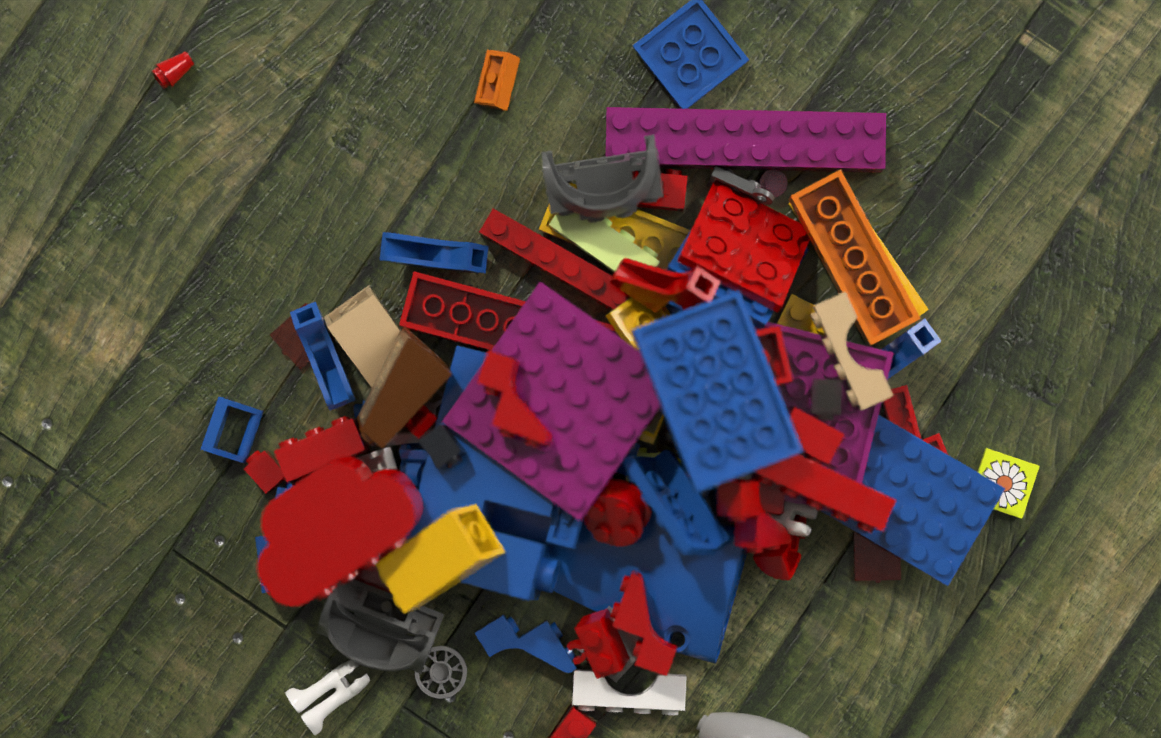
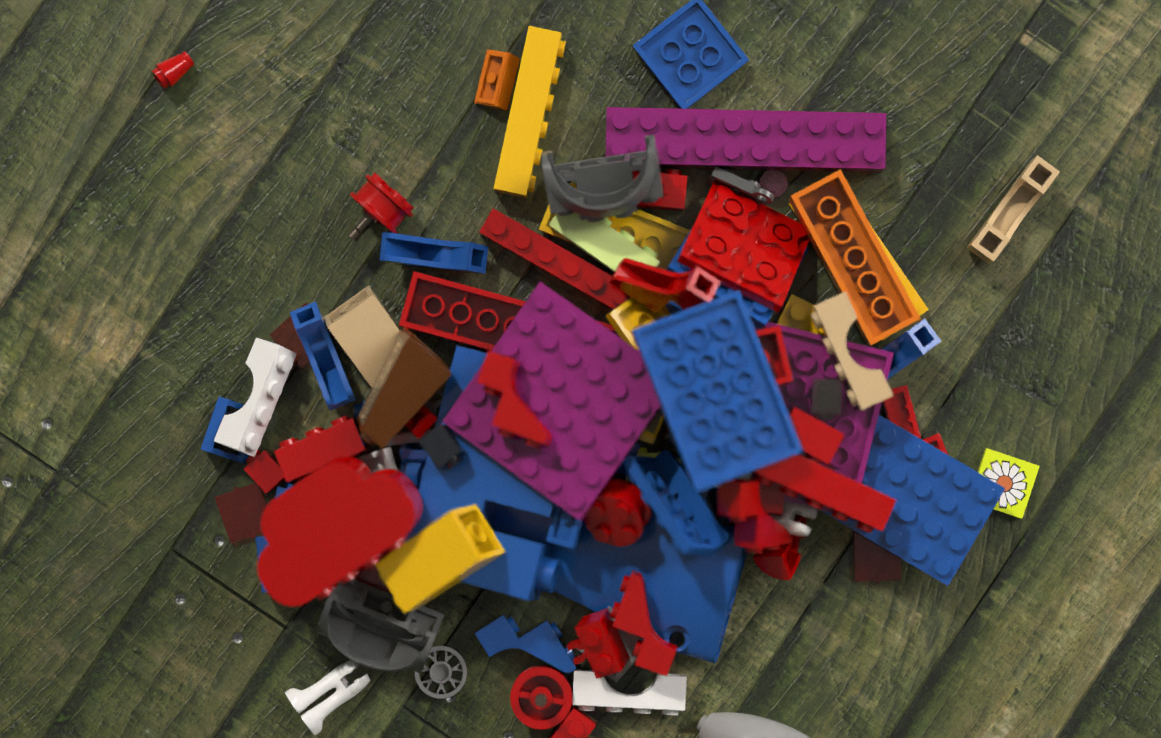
(242, 511): none -> clear red piece
(246, 427): none -> white arch
(380, 205): none -> red wheel
(528, 112): none -> yellow brick
(541, 697): none -> red wheel
(1012, 209): none -> tan arch

